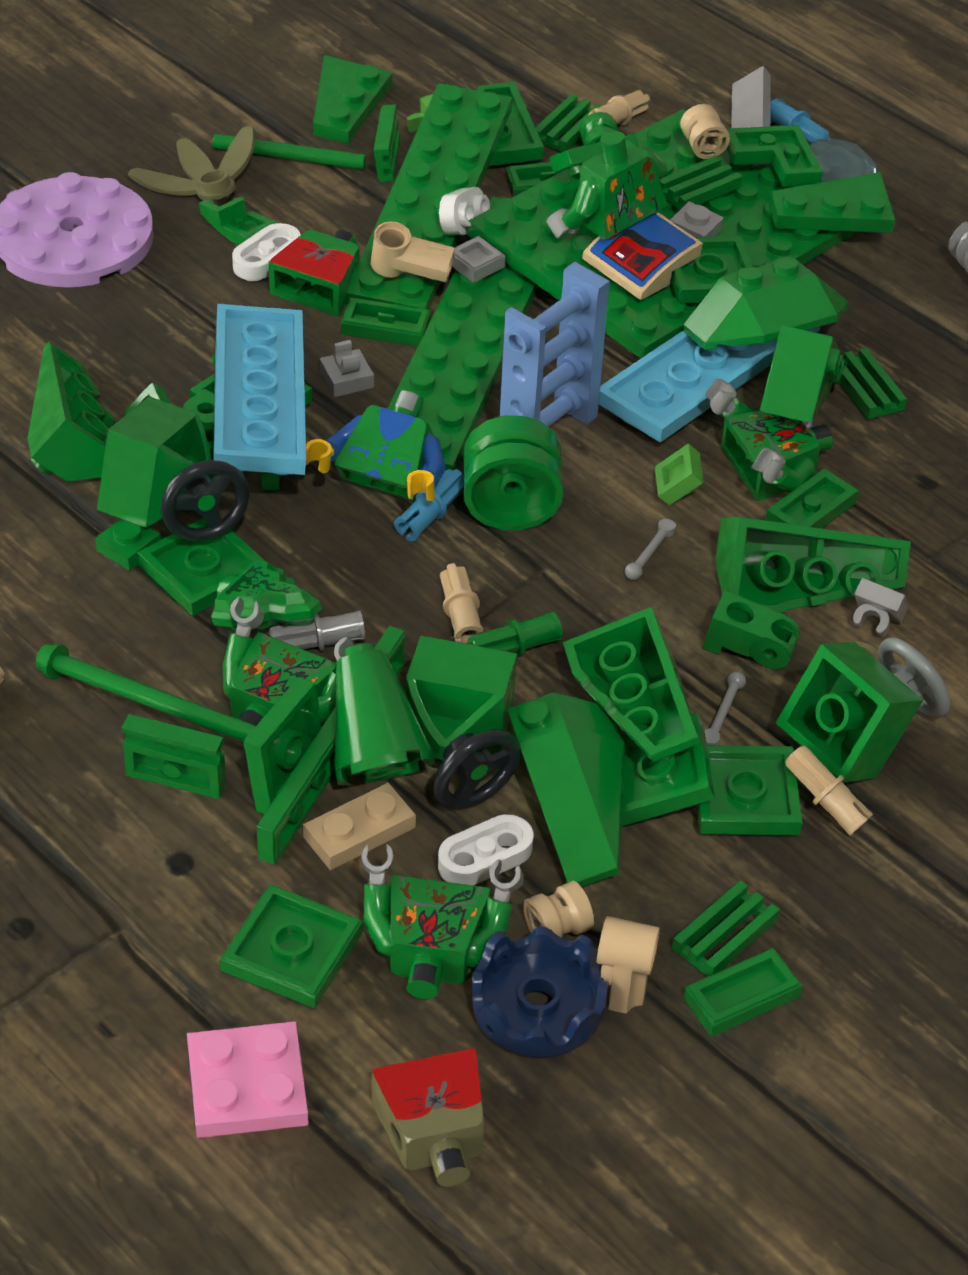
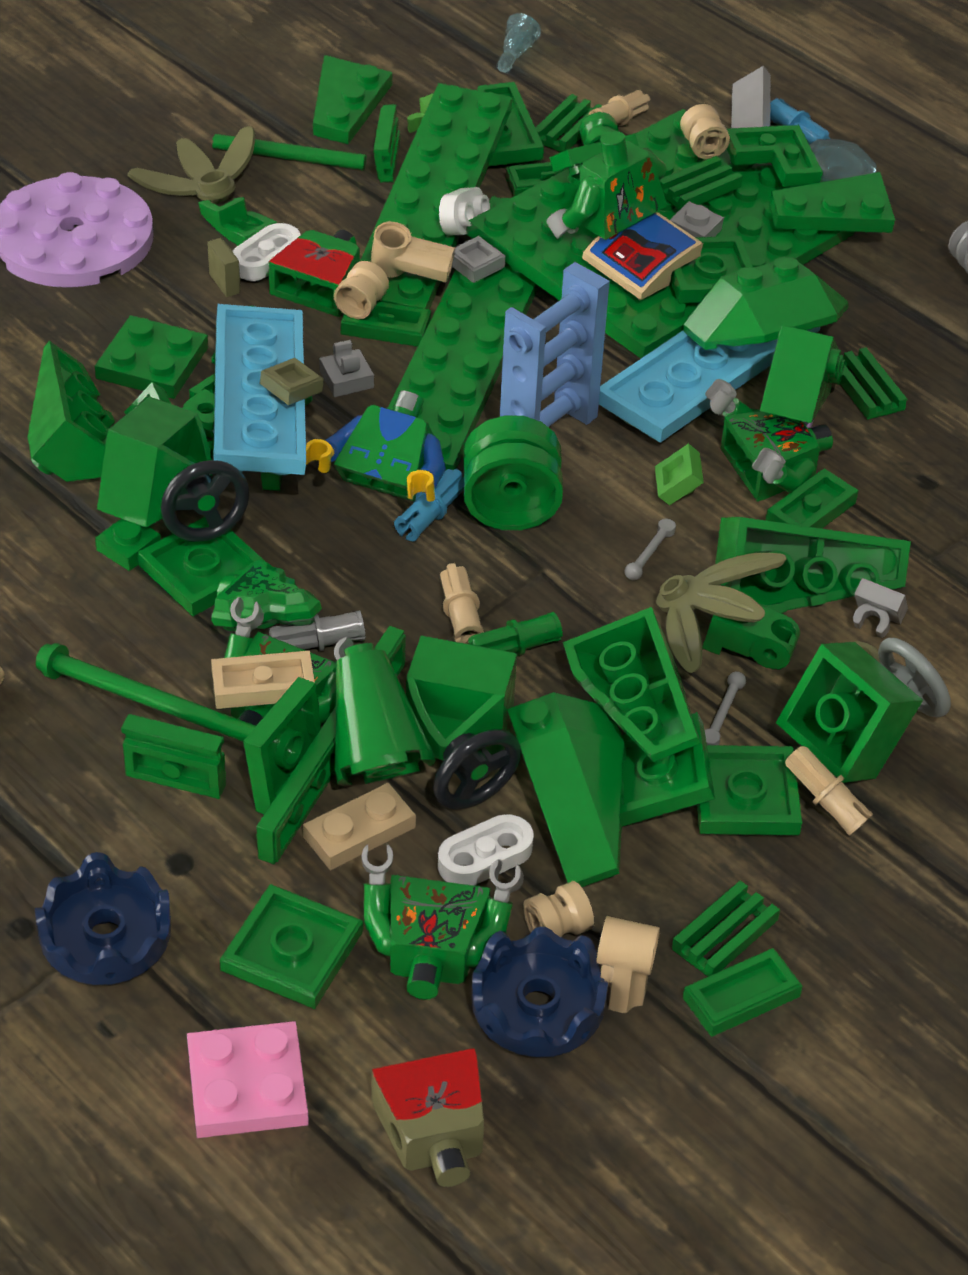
(99, 896): none -> dark blue plate
(151, 353): none -> green plate
(224, 267): none -> olive tile
(258, 677): none -> tan plate
(291, 381): none -> olive tile
(361, 290): none -> tan wheel
(519, 36): none -> clear light blue cone
(685, 593): none -> olive plant

